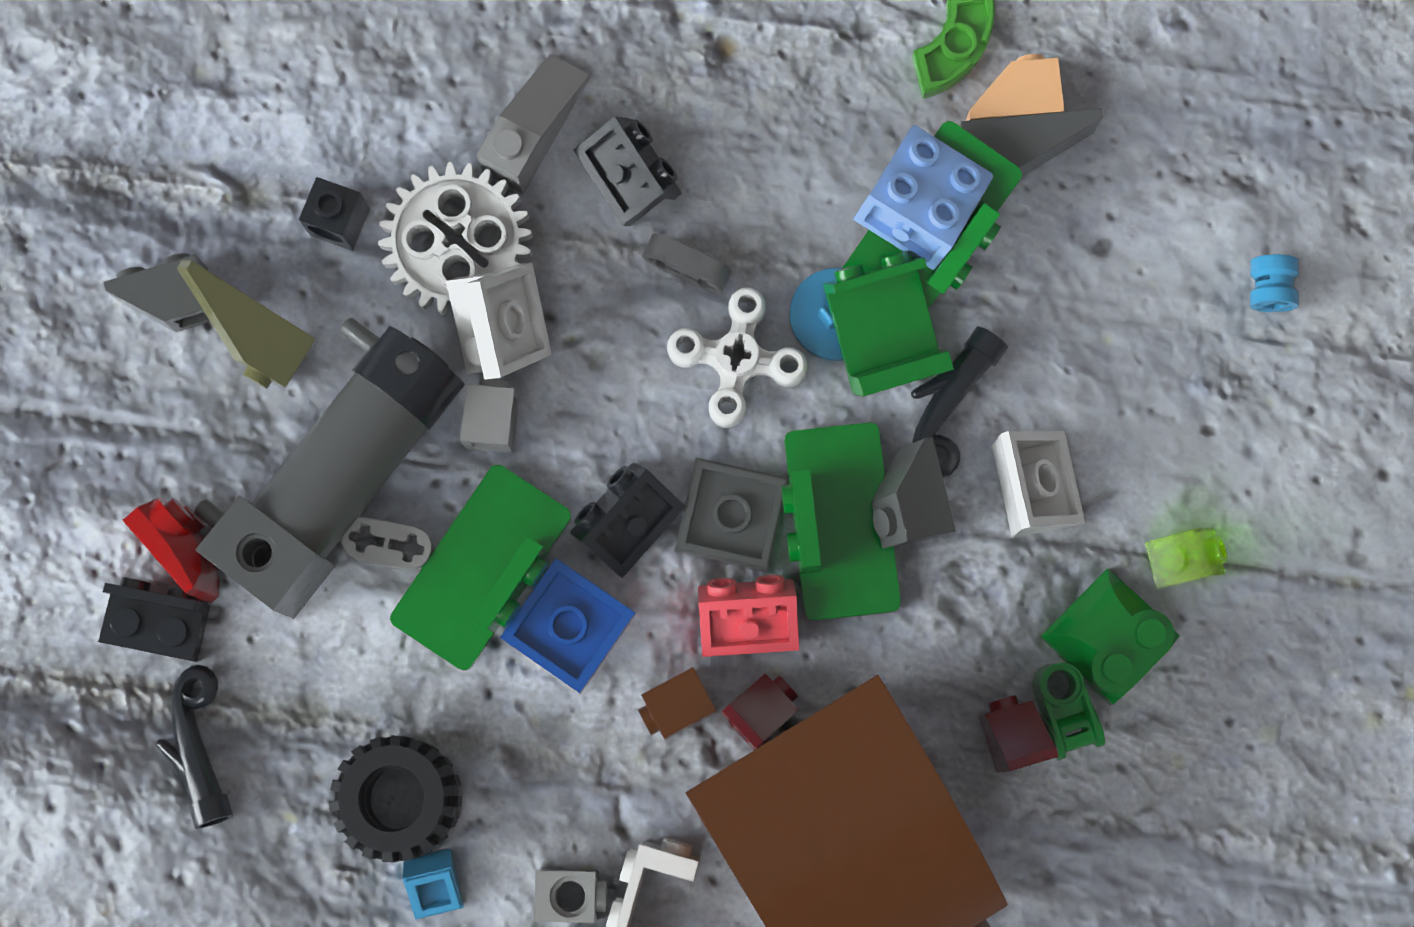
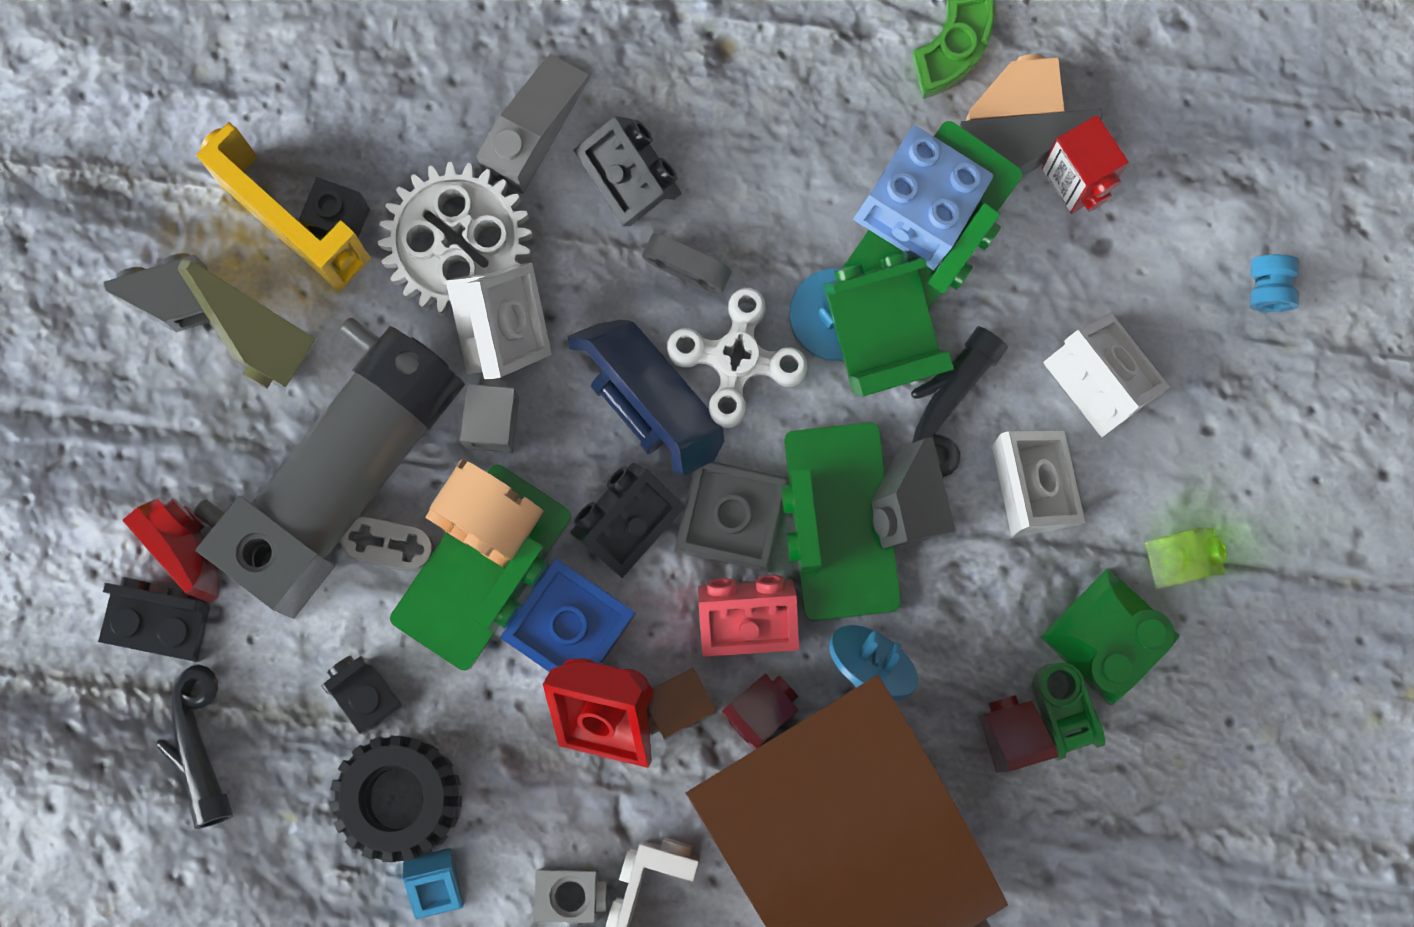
(334, 258): none -> yellow panel
(361, 692): none -> black bracket
(484, 513): none -> light nougat brick
(600, 710): none -> red slope
(650, 394): none -> dark blue piece
(866, 653): none -> dark azure piece
(1085, 165): none -> red brick
(1105, 373): none -> white bracket

